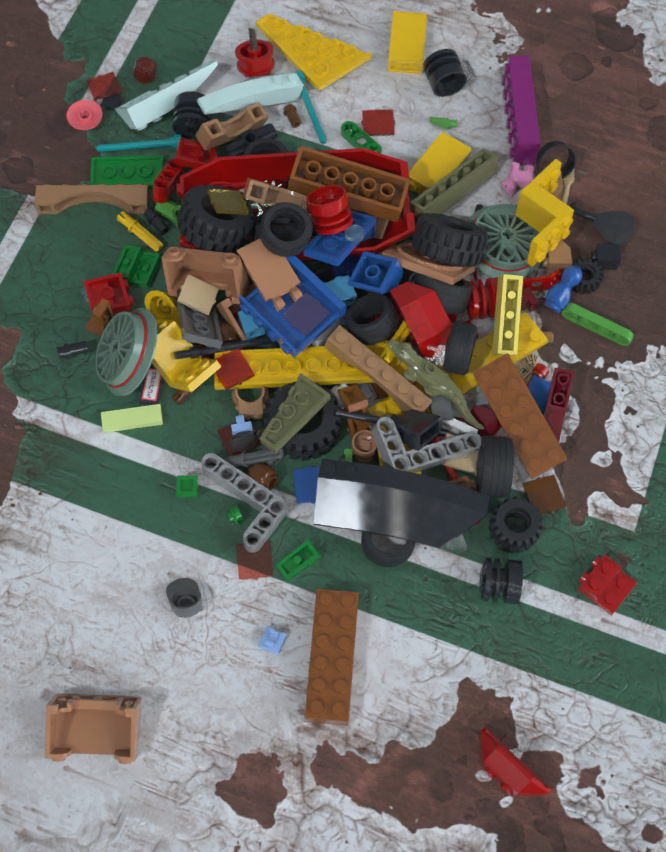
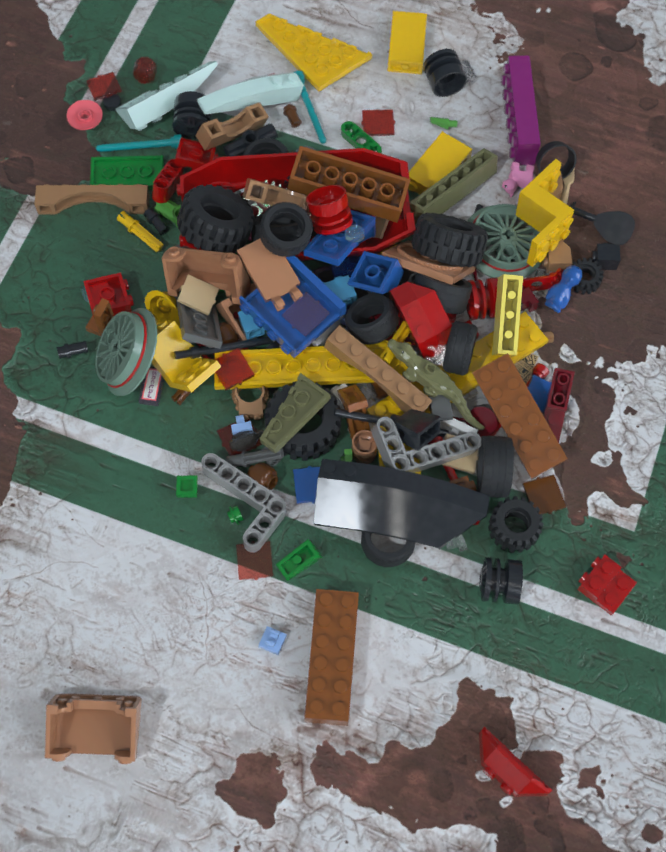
(131, 418): yellowish green tile -> none
(138, 265): green slope -> none
(184, 597): dark grey cap -> none
(228, 201): clear yellow piece -> none
(254, 56): red wheel -> none
(598, 324): bright green beam -> none

